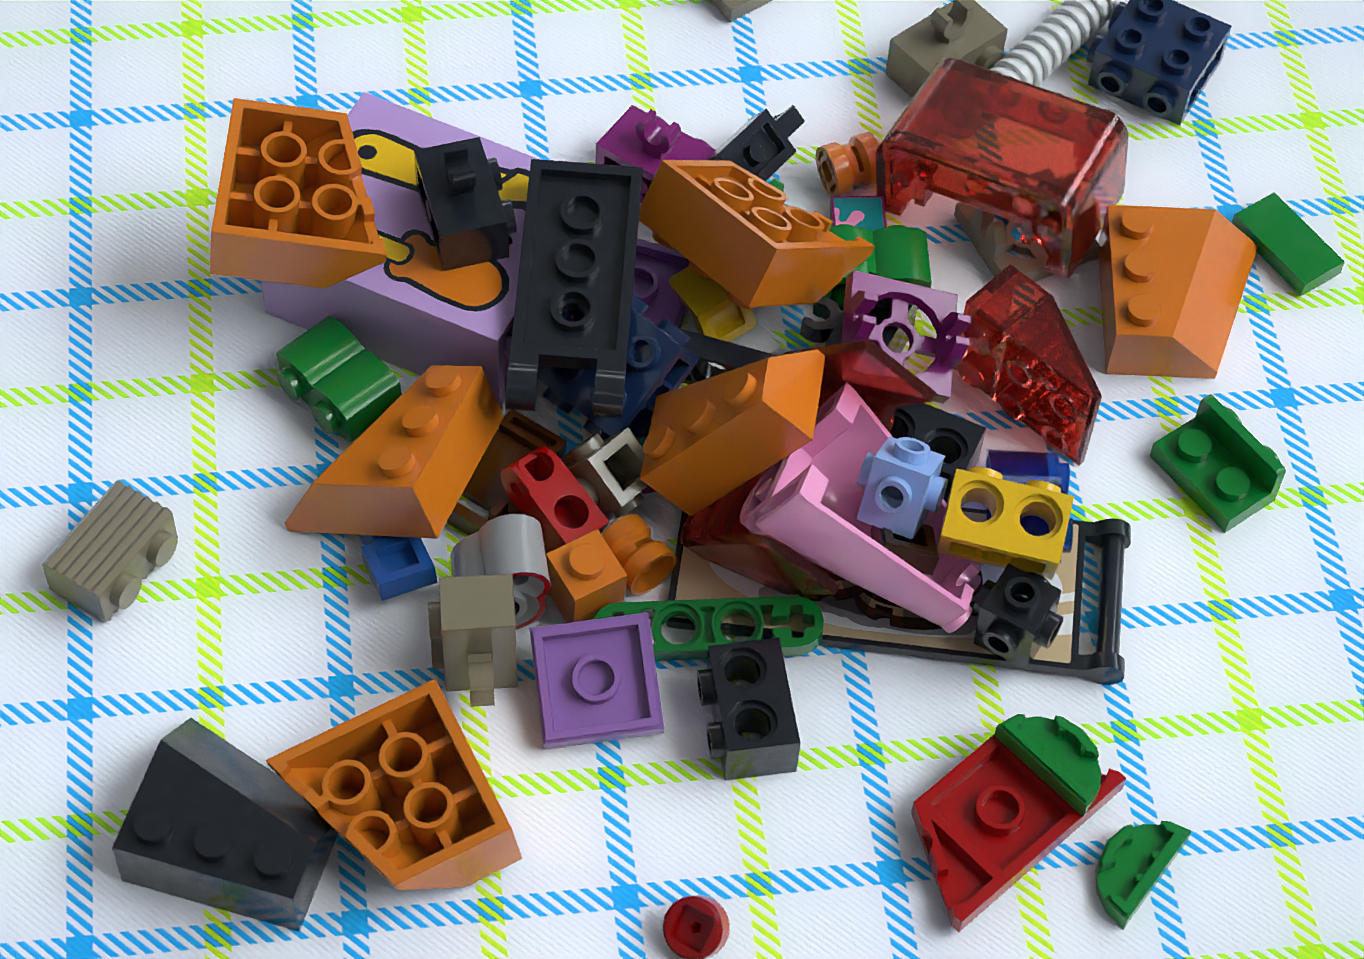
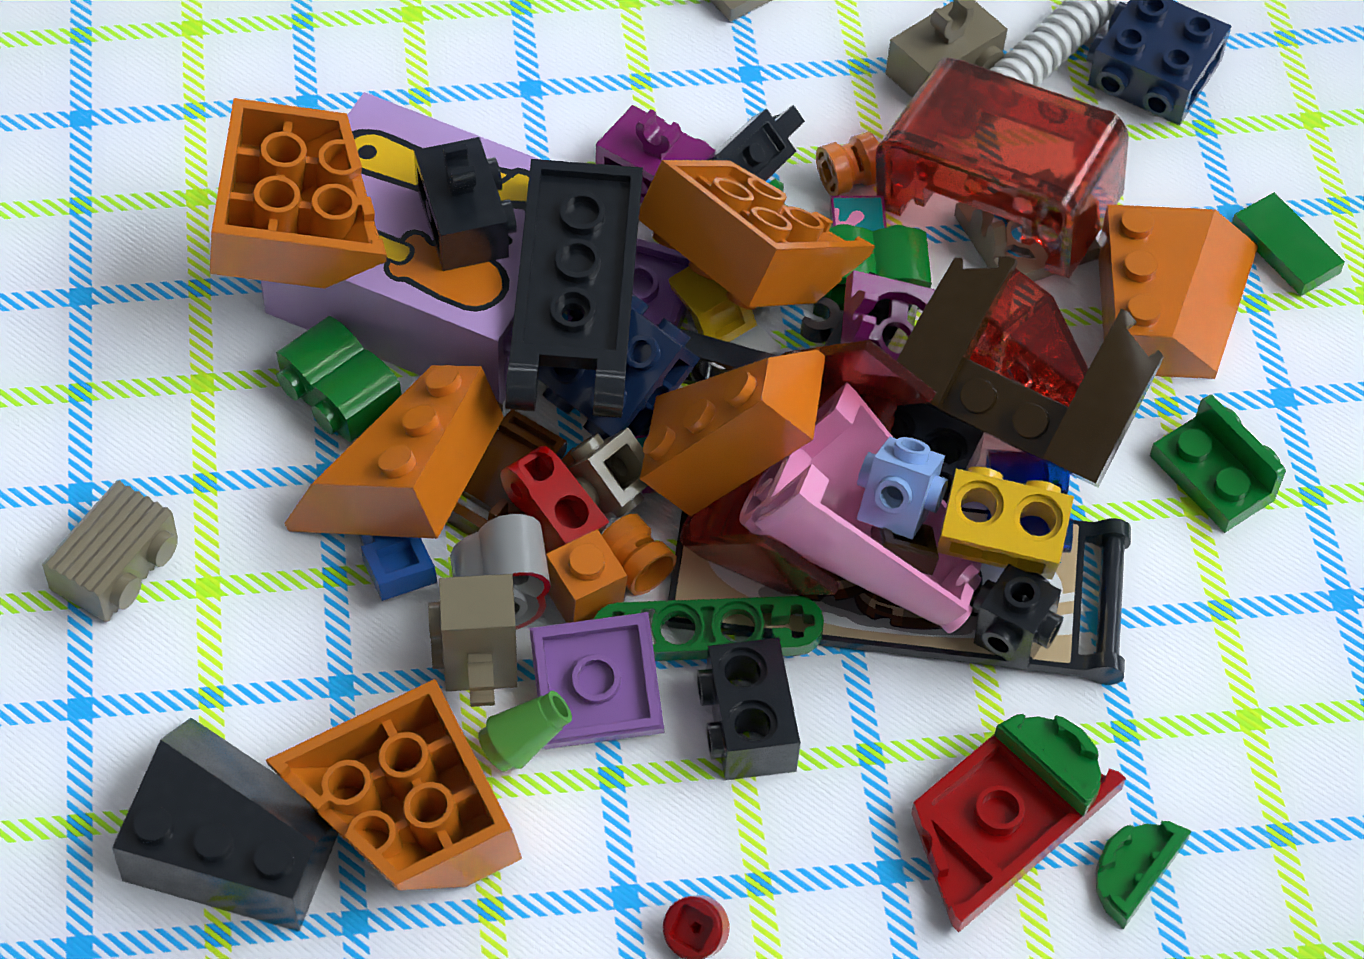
(523, 730): none -> bright green cone
(1071, 438): none -> dark brown wedge

